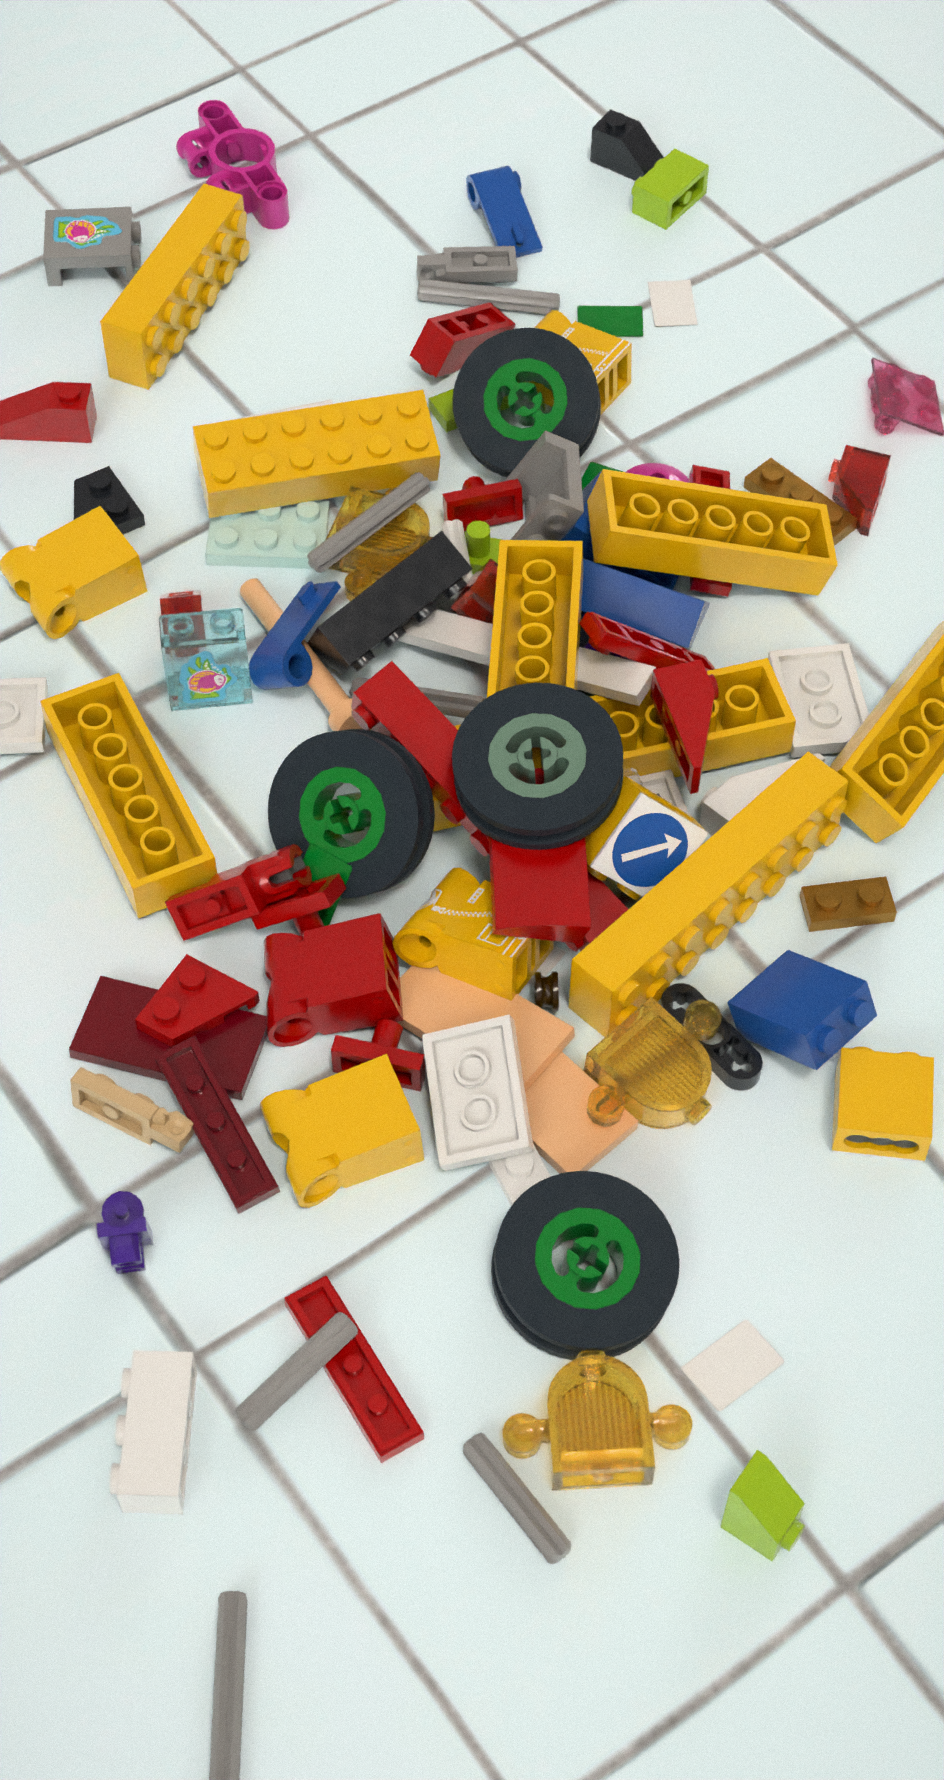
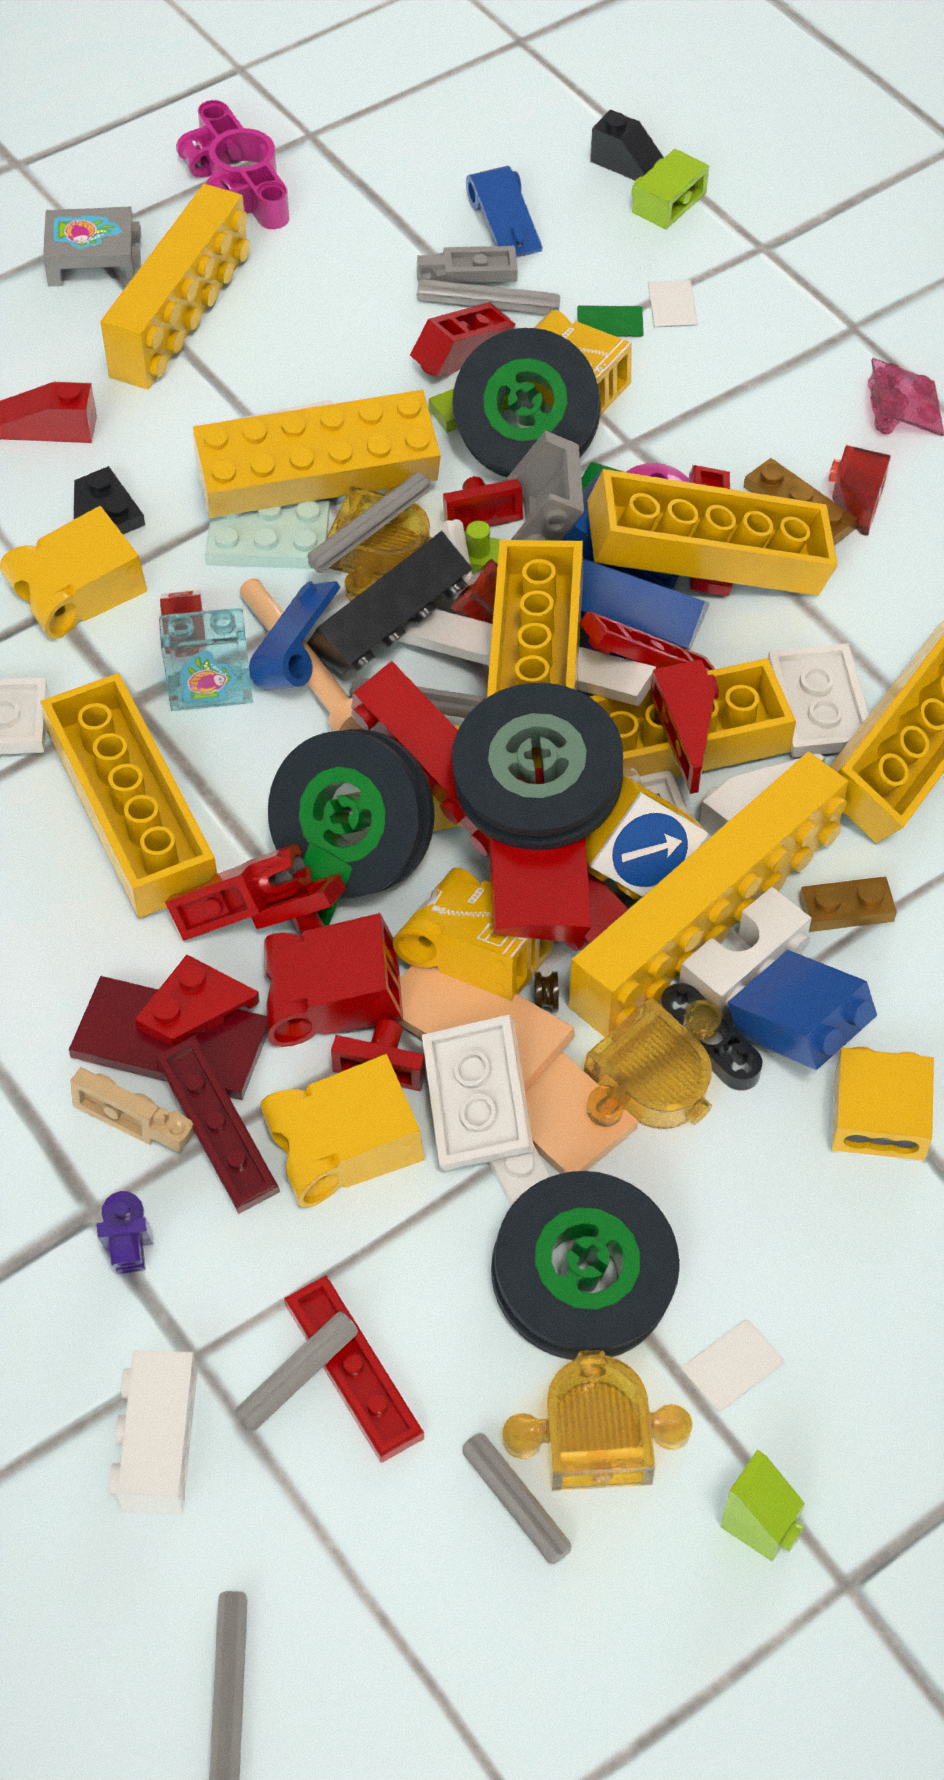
(769, 927): none -> white arch

